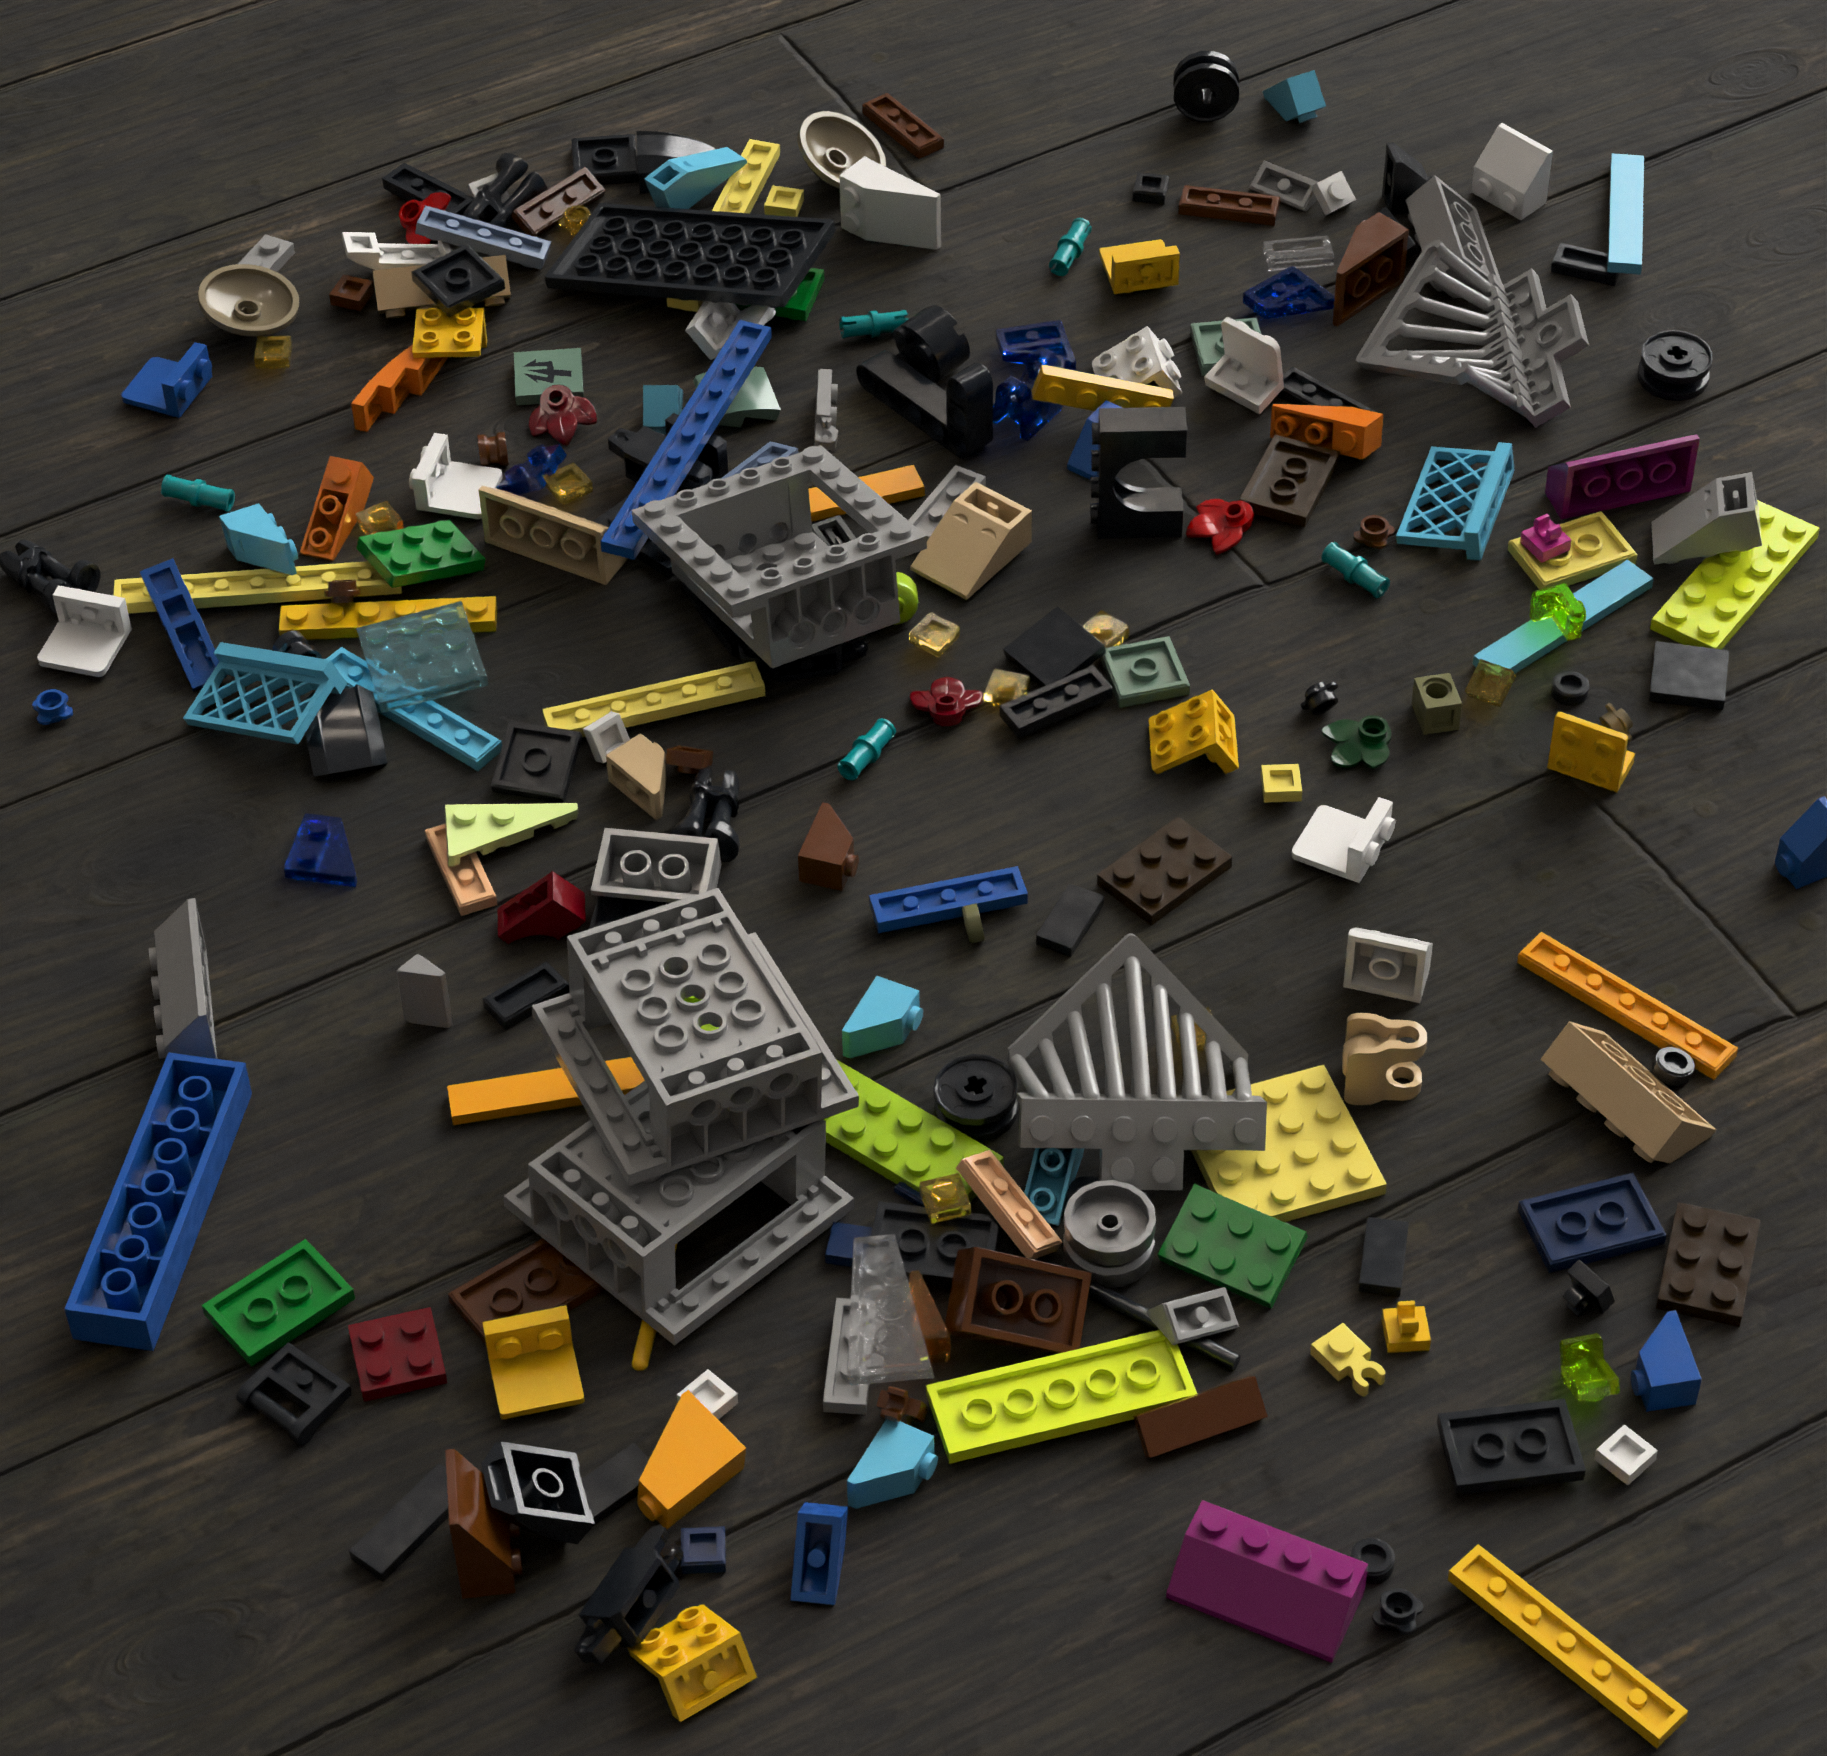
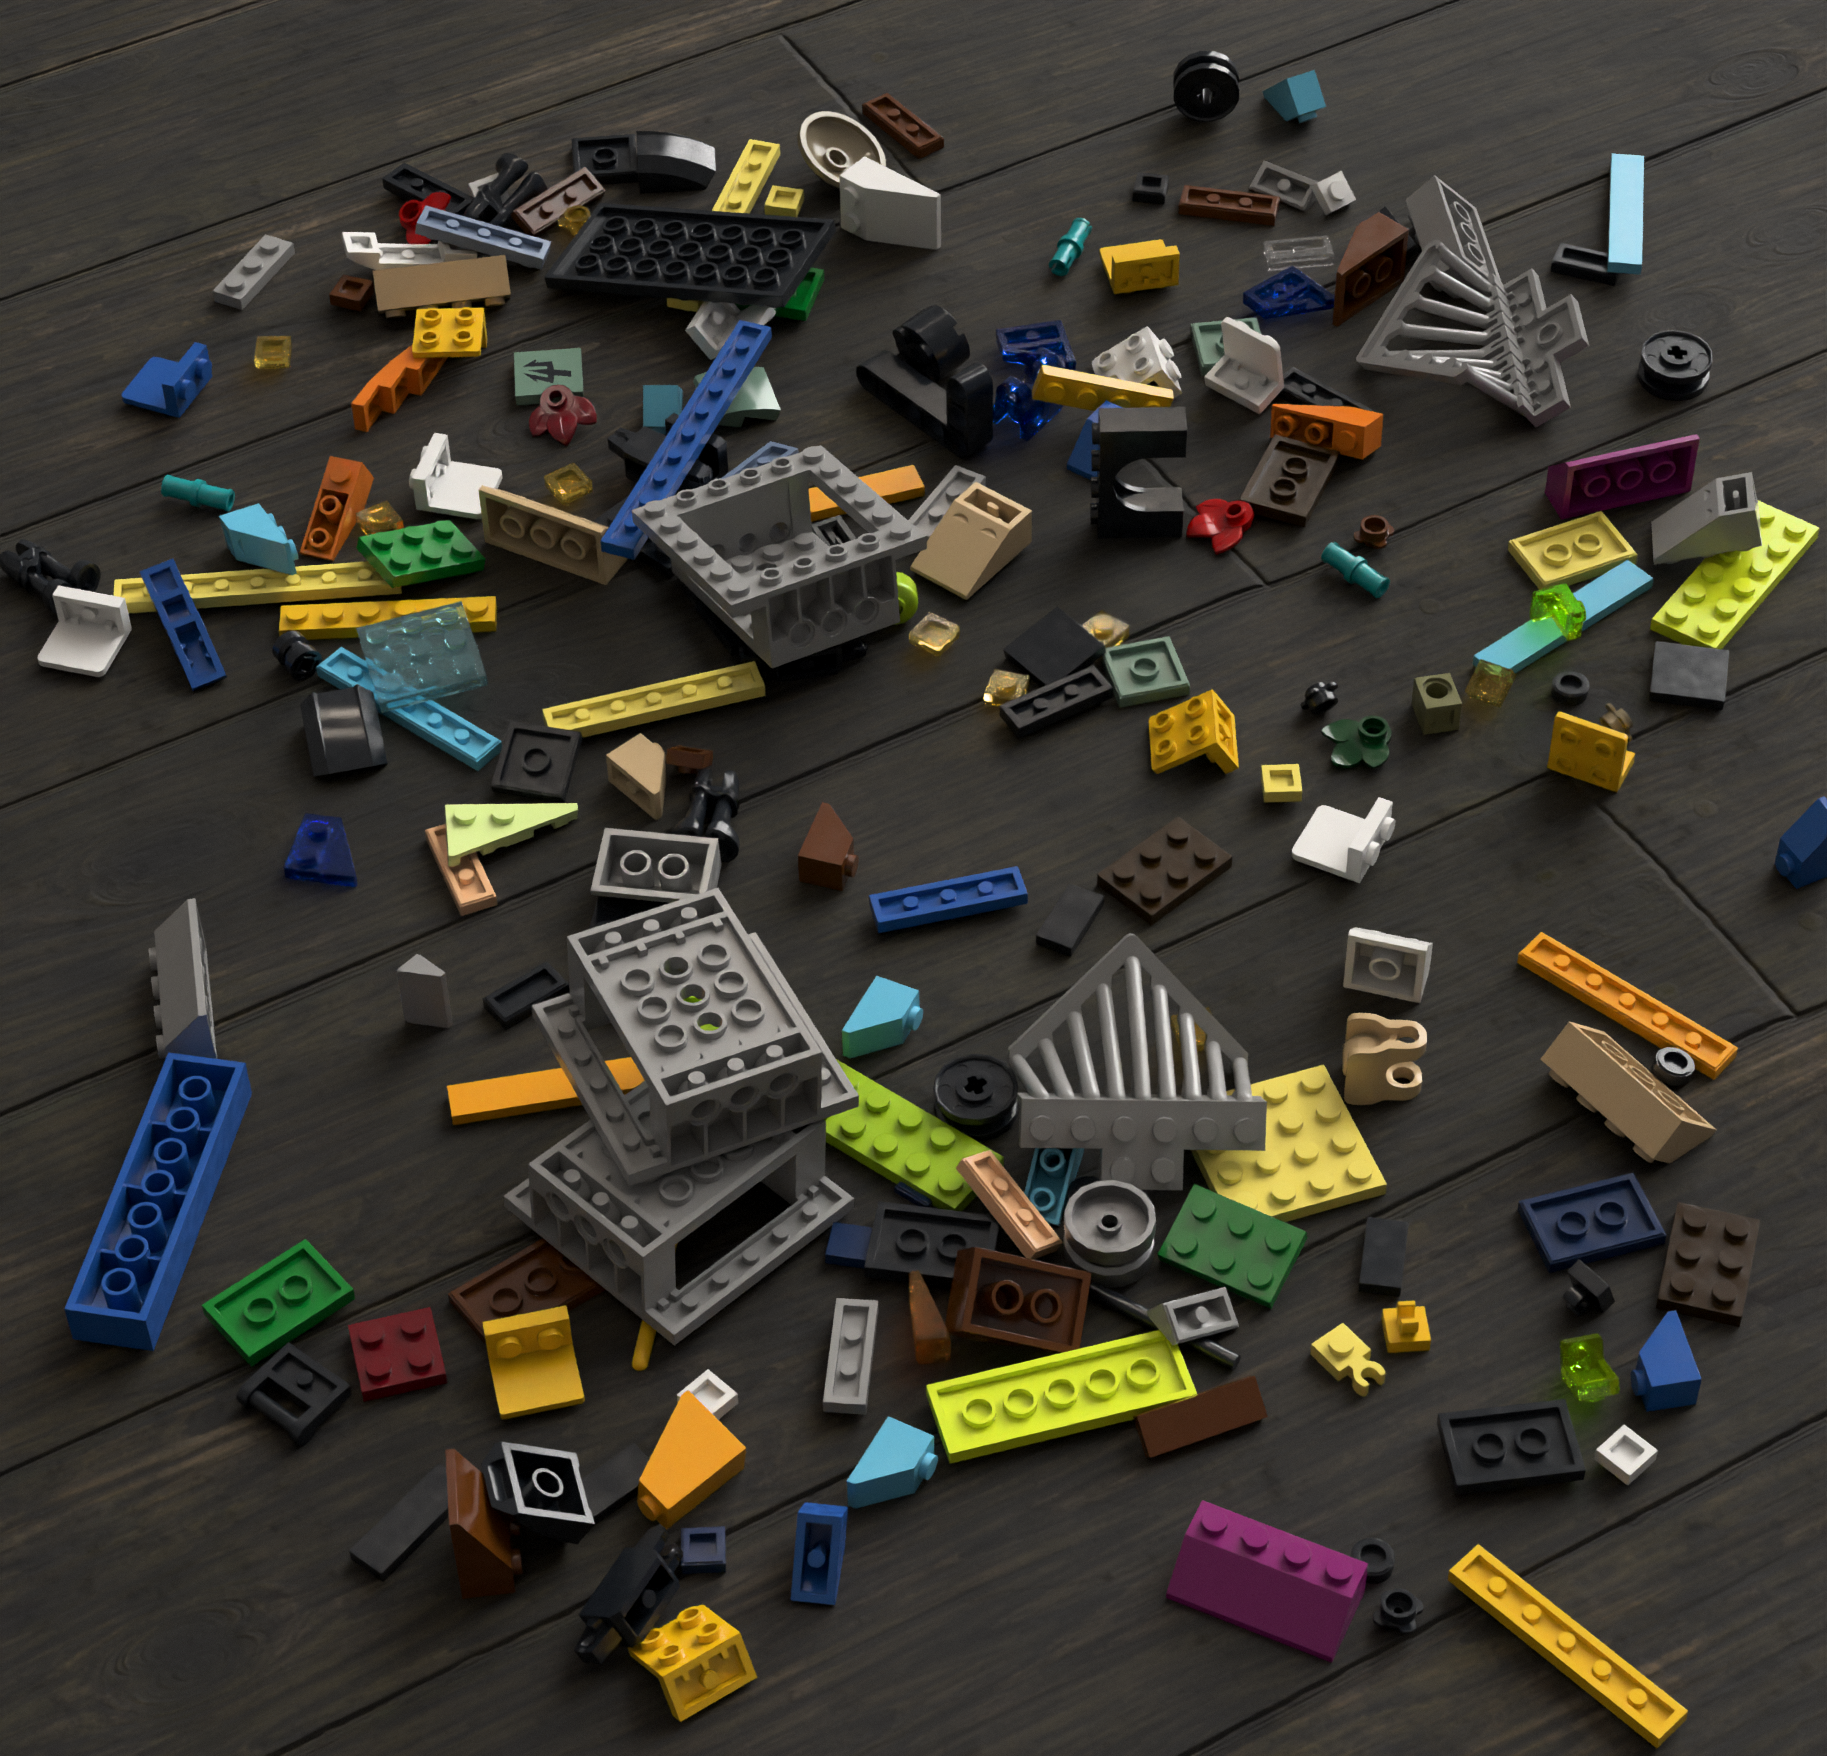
(52, 707): blue plate -> none
(248, 300): dark tan dish -> none
(274, 671): medium azure fence -> none
(342, 591): reddish brown plate -> none
(458, 280): black tile -> none
(493, 450): reddish brown wheel -> none
(529, 475): clear blue wing -> none
(545, 908): dark red arch -> none
(606, 735): white plate -> none
(690, 178): medium azure slope -> none
(825, 415): light grey hinge -> none
(866, 749): teal pin -> none
(871, 324): teal pin -> none
(884, 1323): clear wing -> none
(898, 1406): reddish brown plate -> none
(945, 1198): clear yellow plate -> none
(946, 700): dark red plate -> none
(973, 923): olive tile -> none
(1401, 178): black slope -> none
(1483, 501): medium azure fence -> none
(1513, 172): white slope -> none
(1545, 539): dark pink tile -> none

